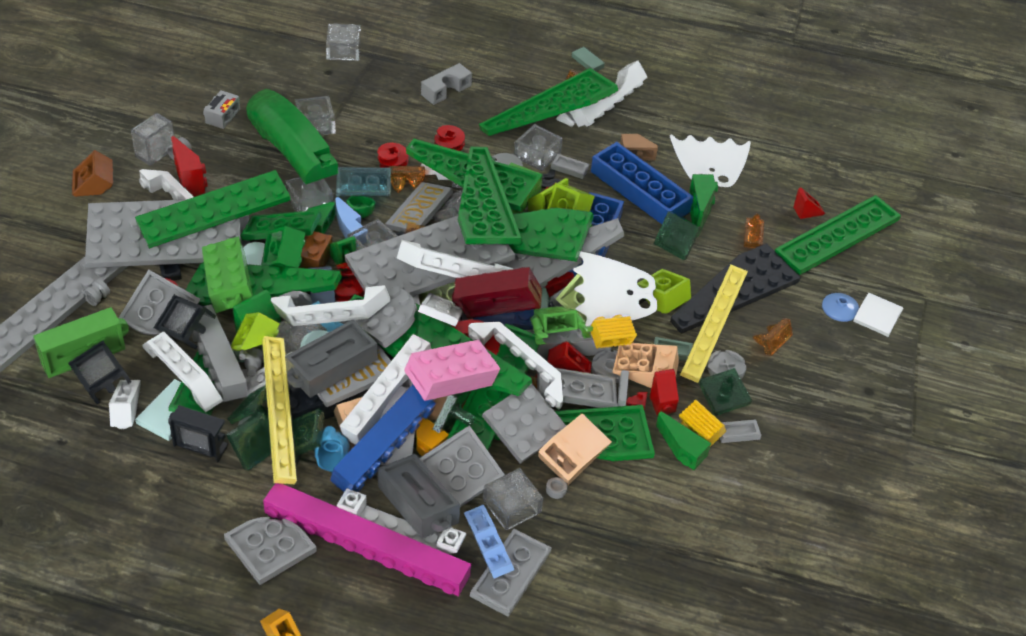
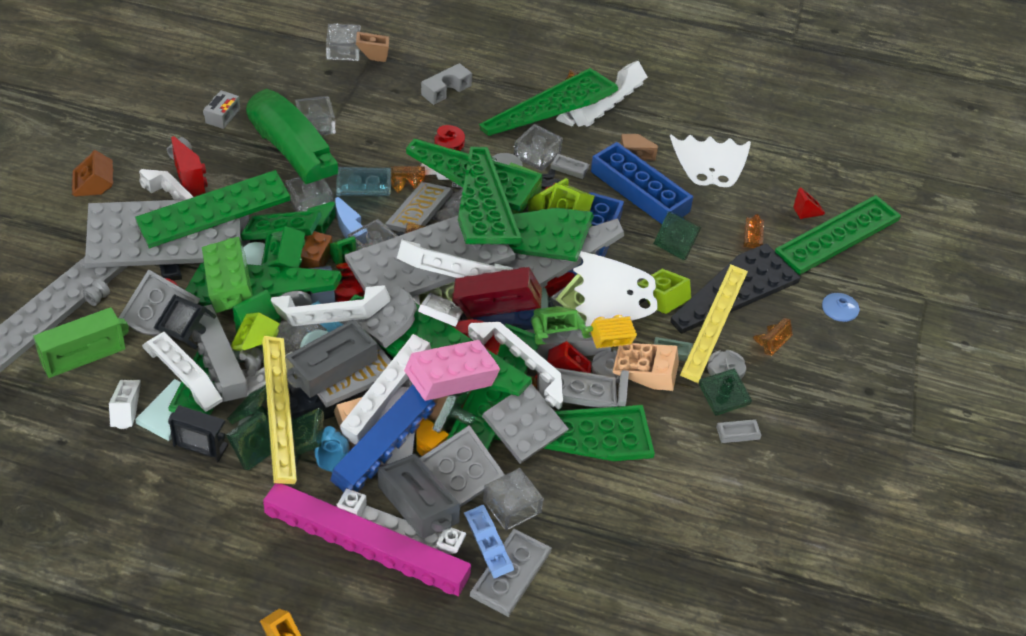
(98, 369): black window -> none
(152, 138): clear brick -> none
(269, 546): light grey plate -> none
(362, 205): green helmet -> none
(373, 45): none -> medium nougat slope
(392, 155): red piece -> none
(556, 487): light grey tile -> none
(573, 448): light nougat slope -> none
(587, 59): sand green tile -> none
(639, 399): red tile -> none
(664, 392): red slope -> none
(684, 443): green slope -> none
(702, 422): yellow brick -> none
(703, 190): green slope -> none
(878, 314): white slope -> none

